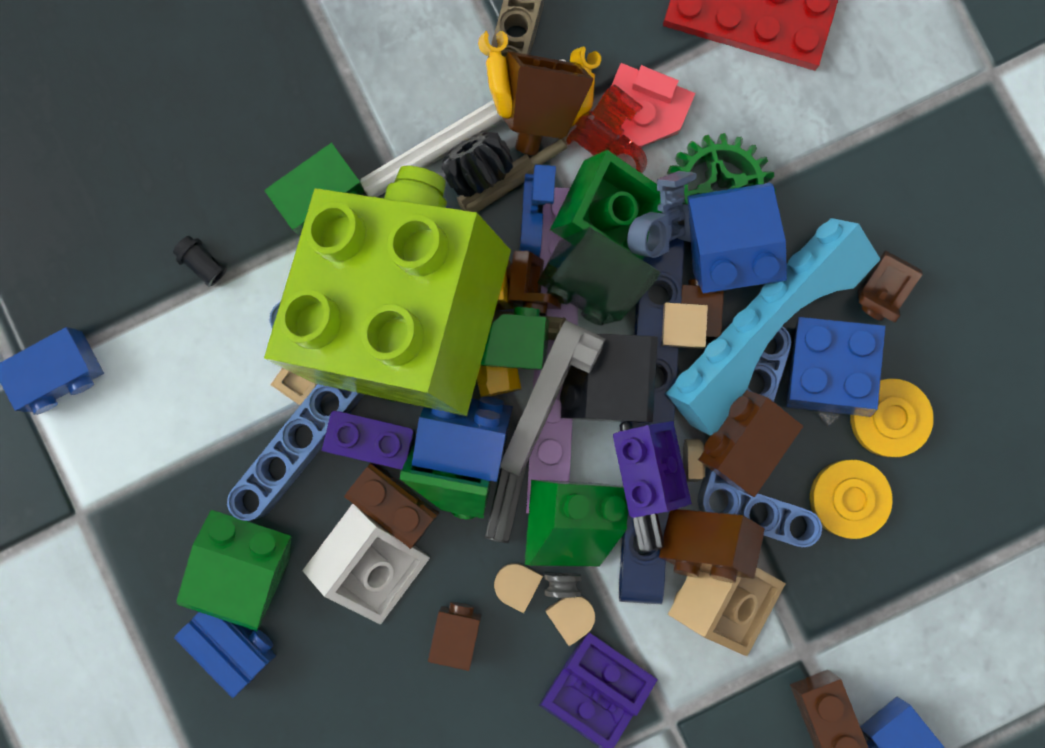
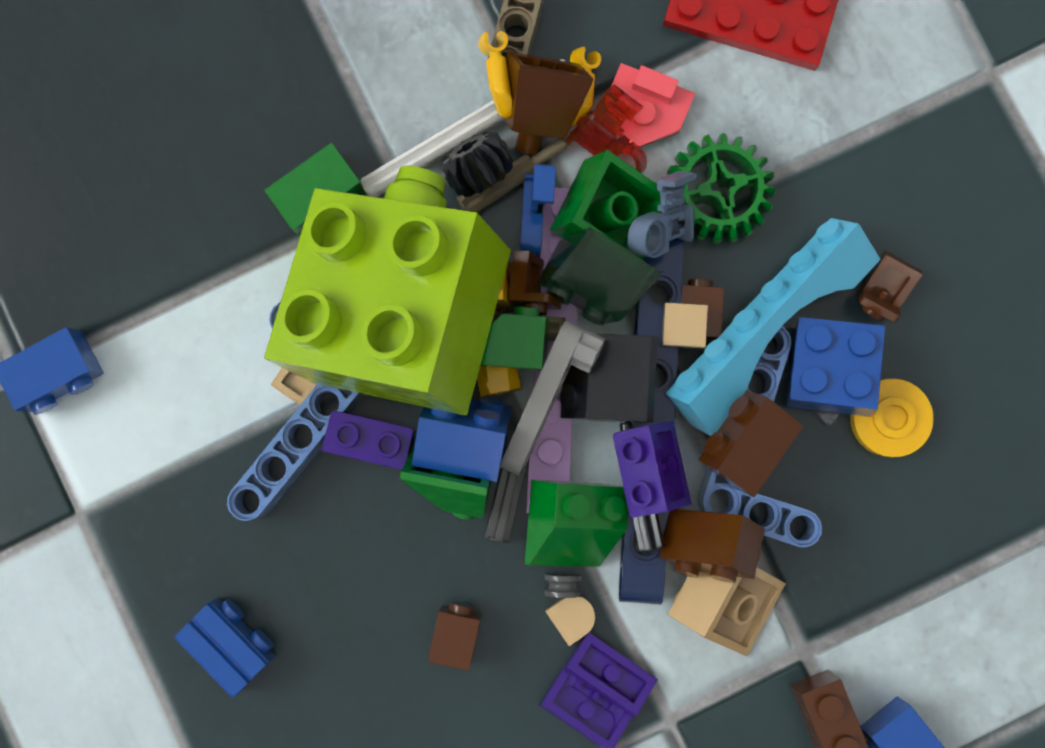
(203, 264): black pin -> none
(234, 570): green slope -> none
(364, 566): white slope -> none
(391, 505): reddish brown brick -> none
(516, 585): tan tile -> none
(693, 468): tan tile -> none
(737, 238): blue slope -> none
(851, 498): yellow piece -> none

